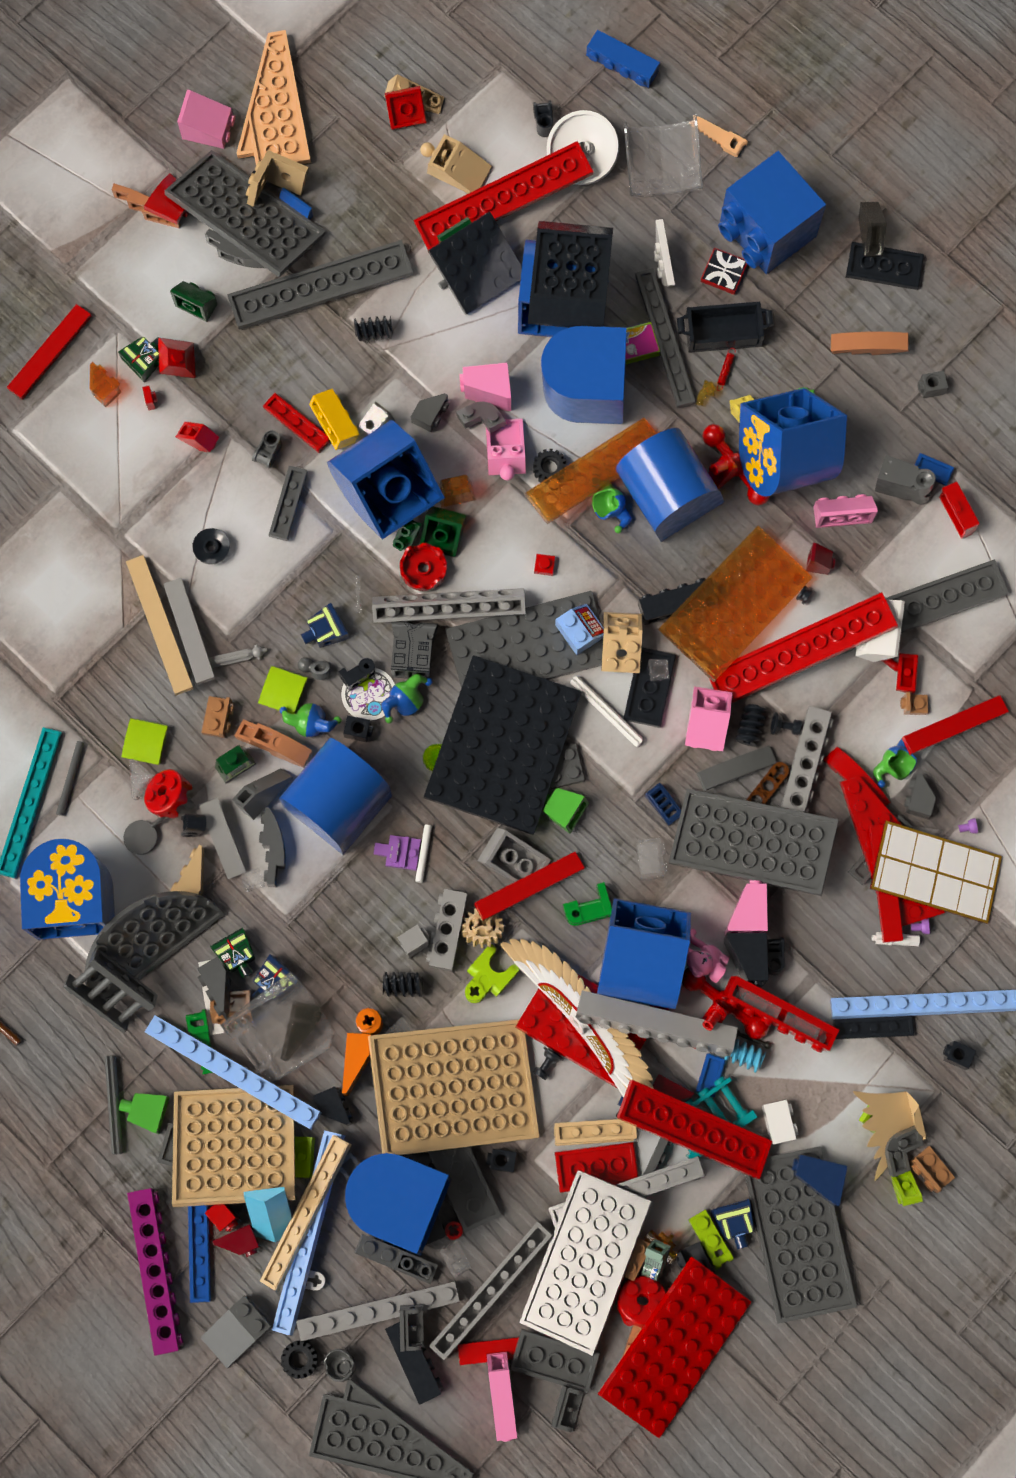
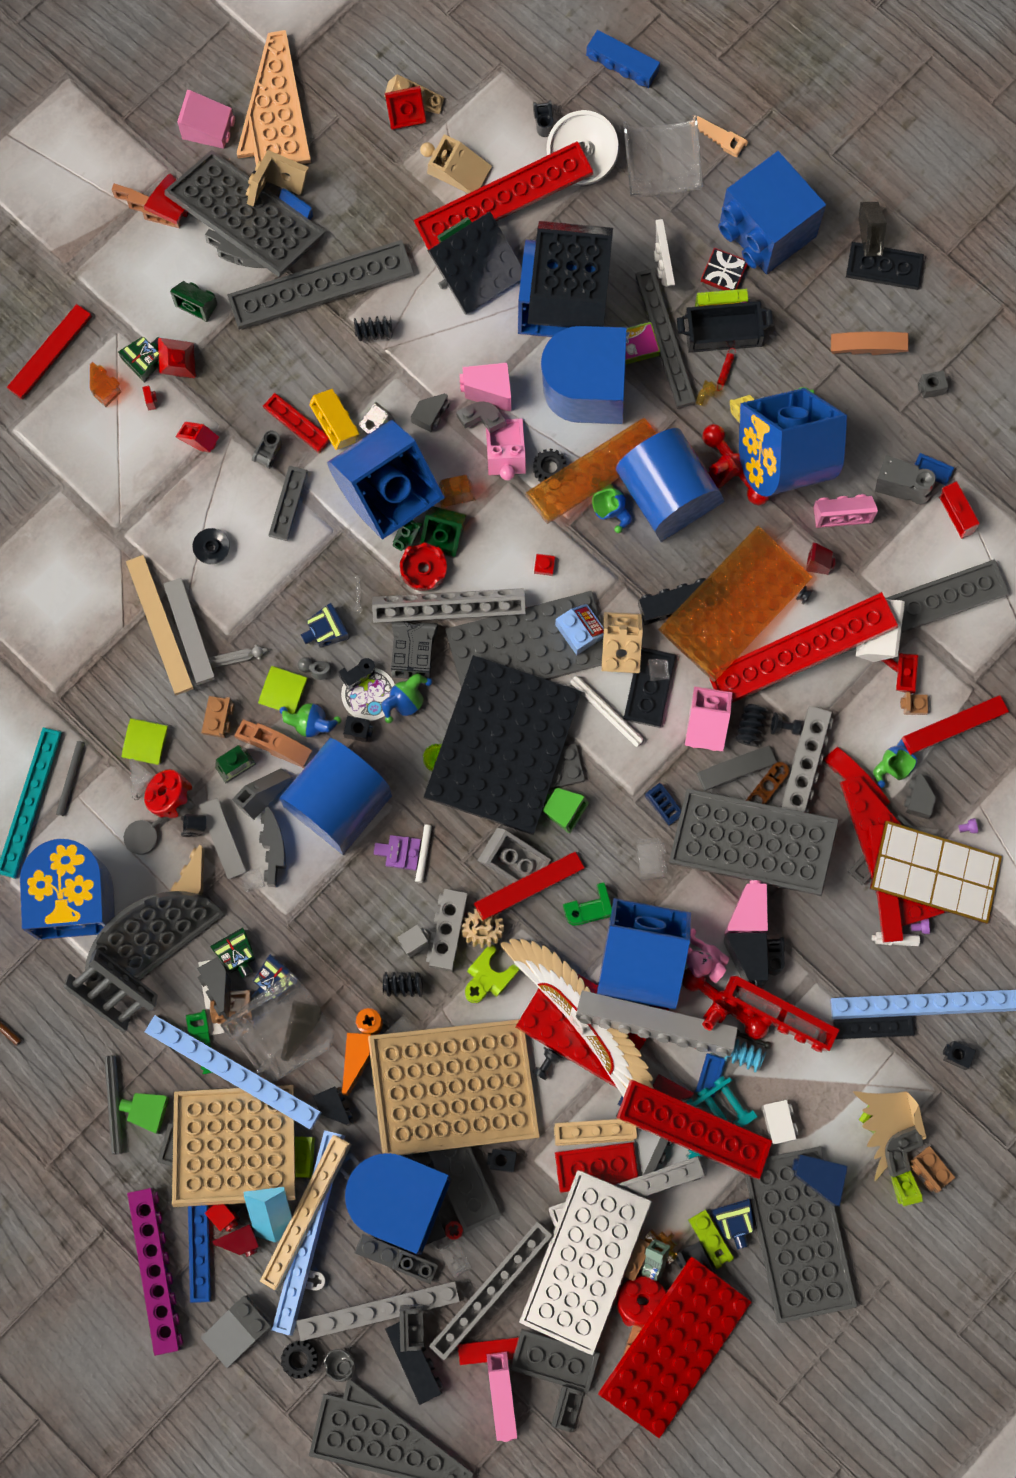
(721, 297): none -> lime piece

